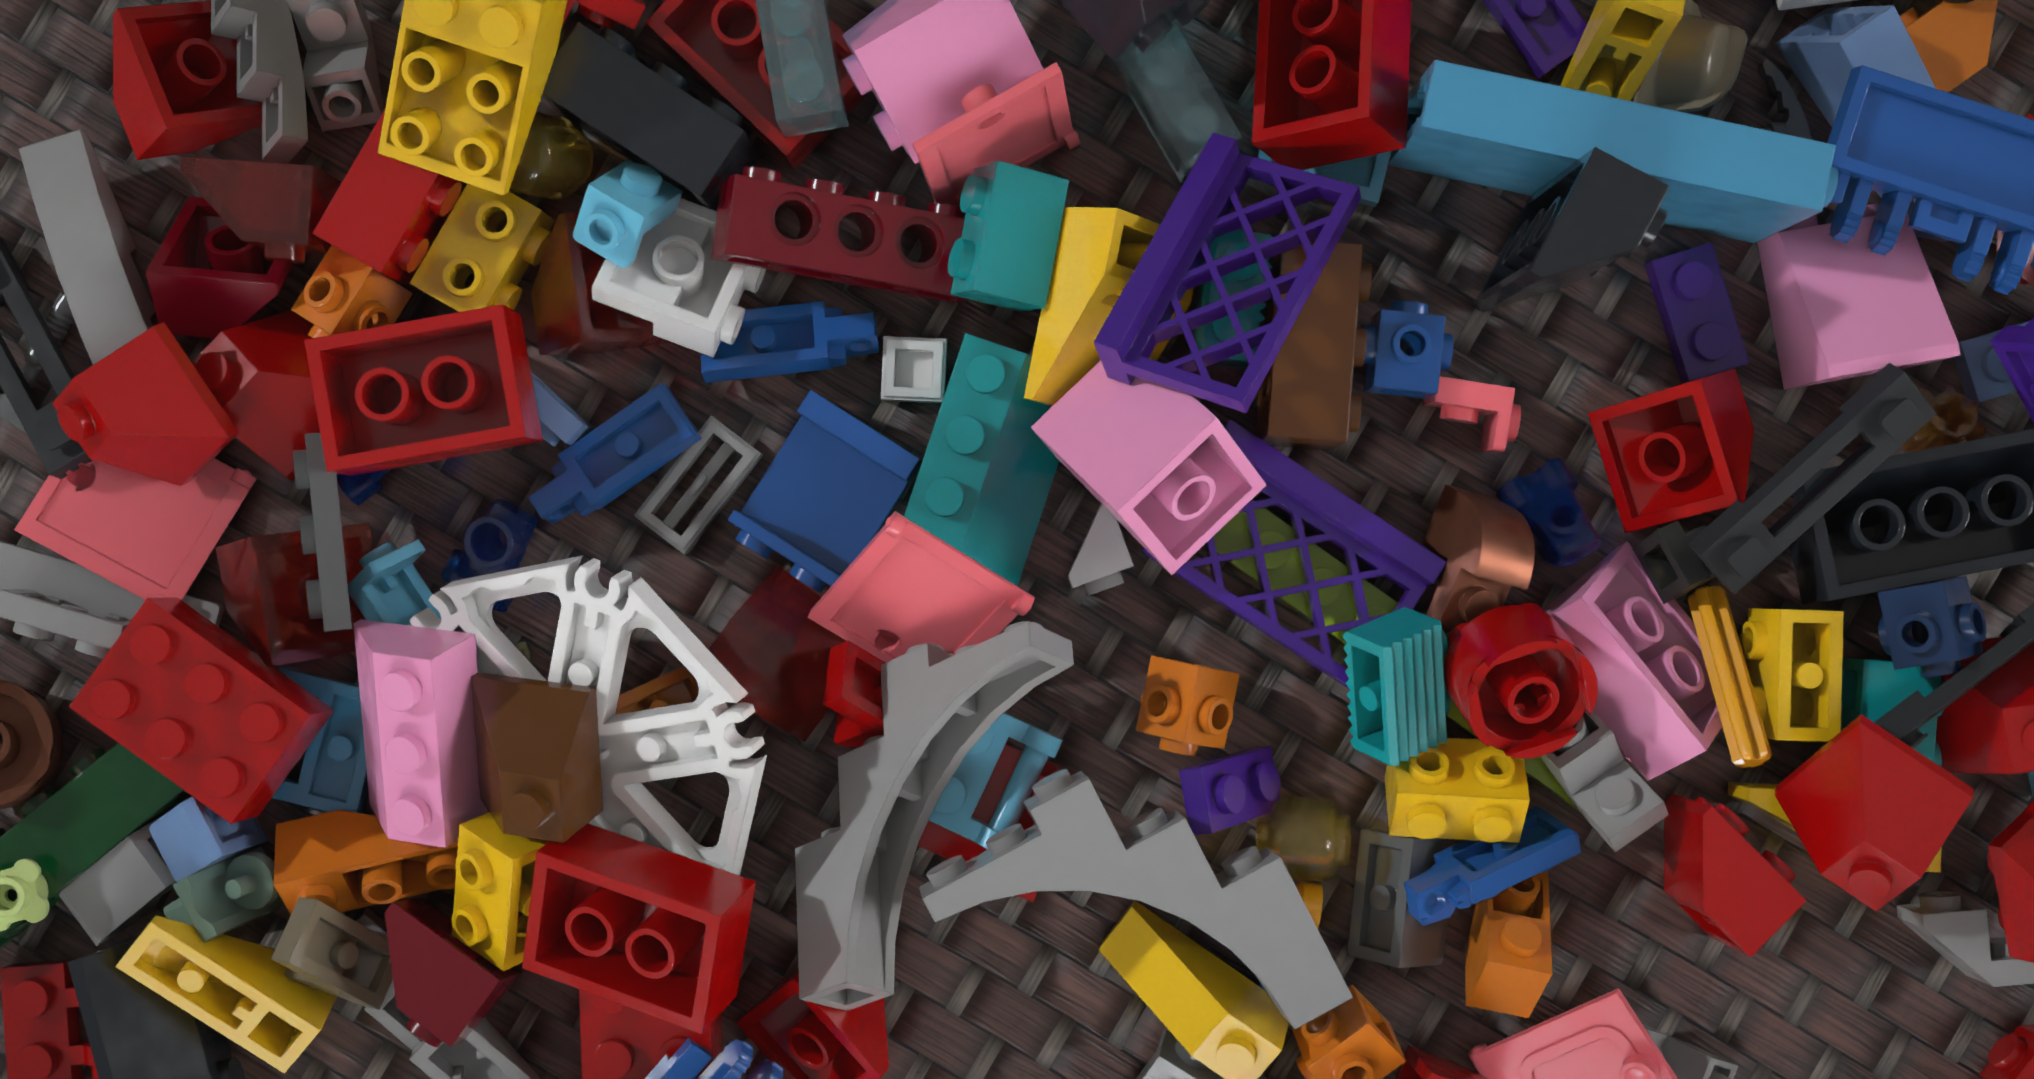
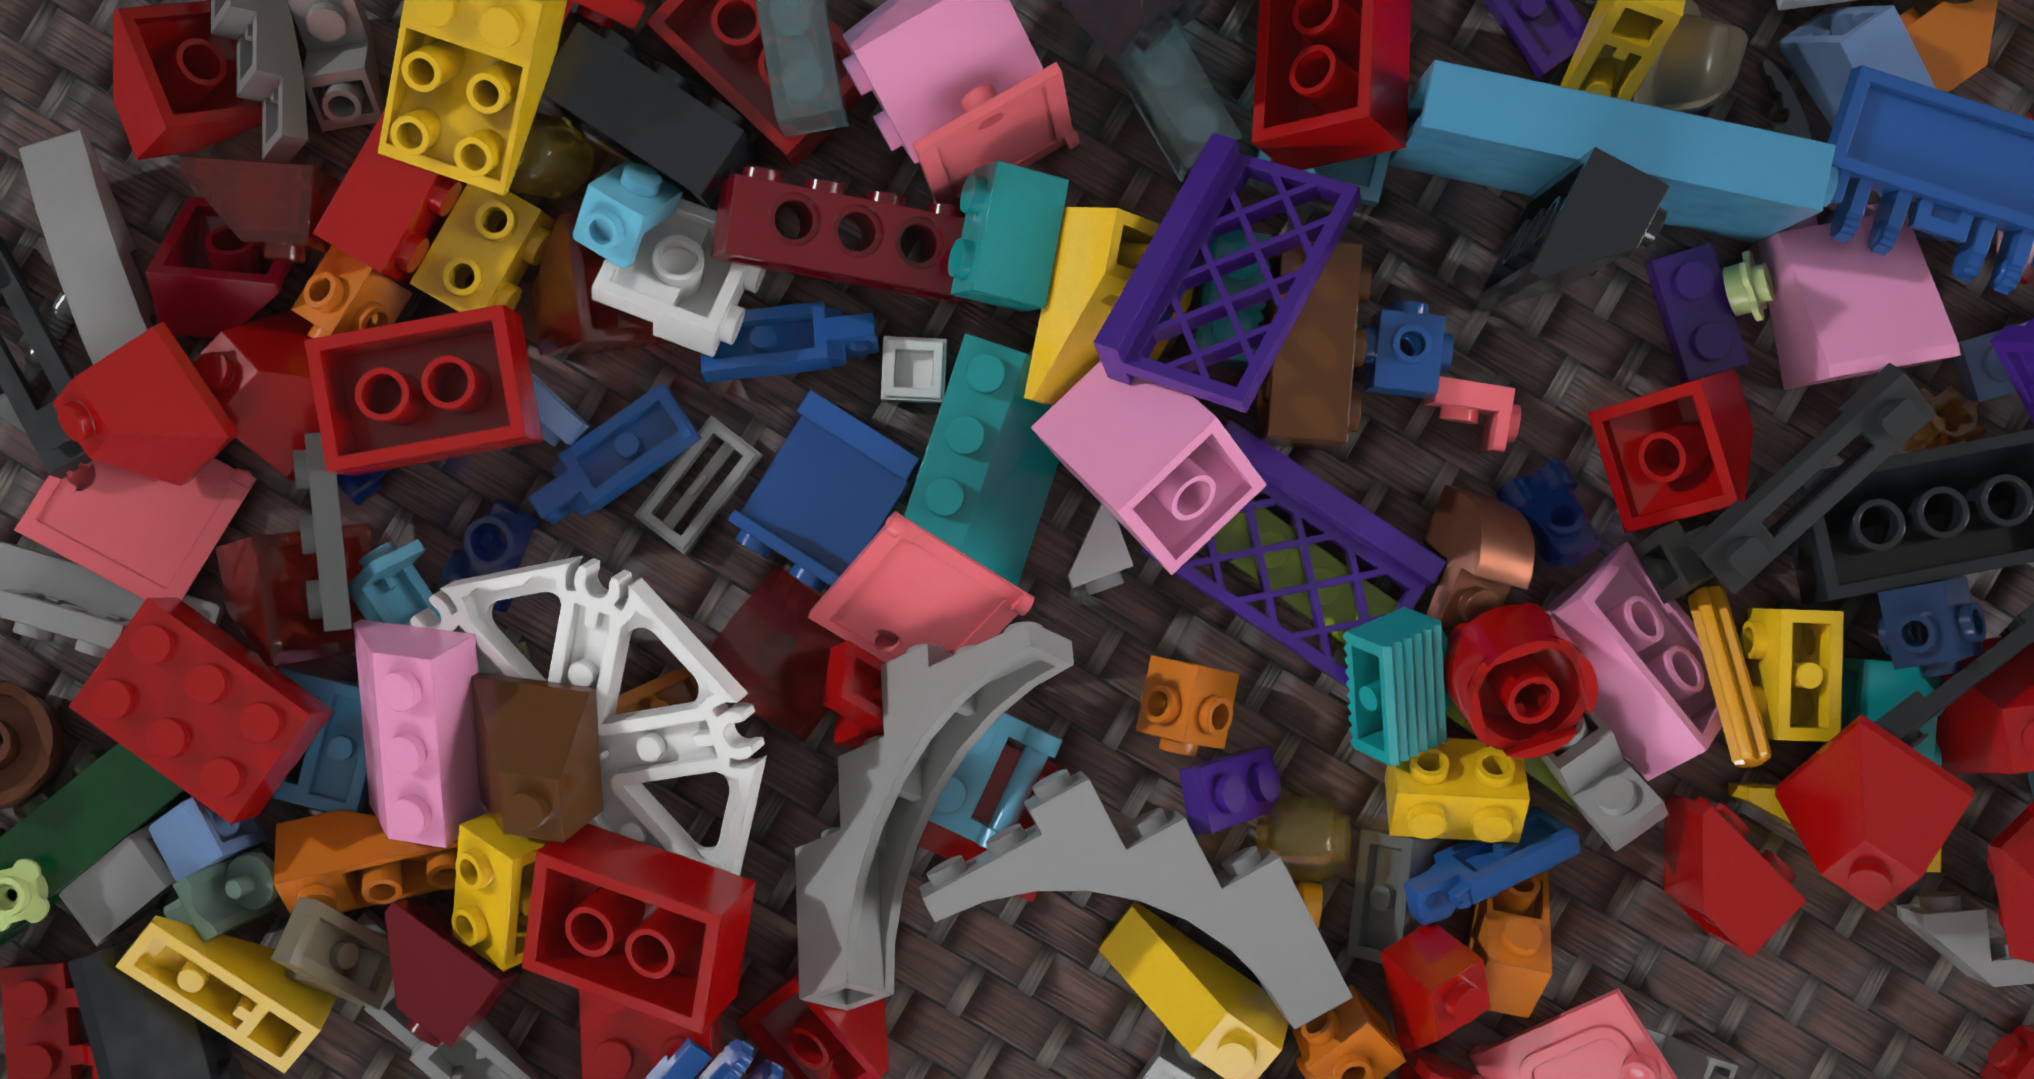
(1432, 986): none -> red slope
(1748, 287): none -> yellowish green plate

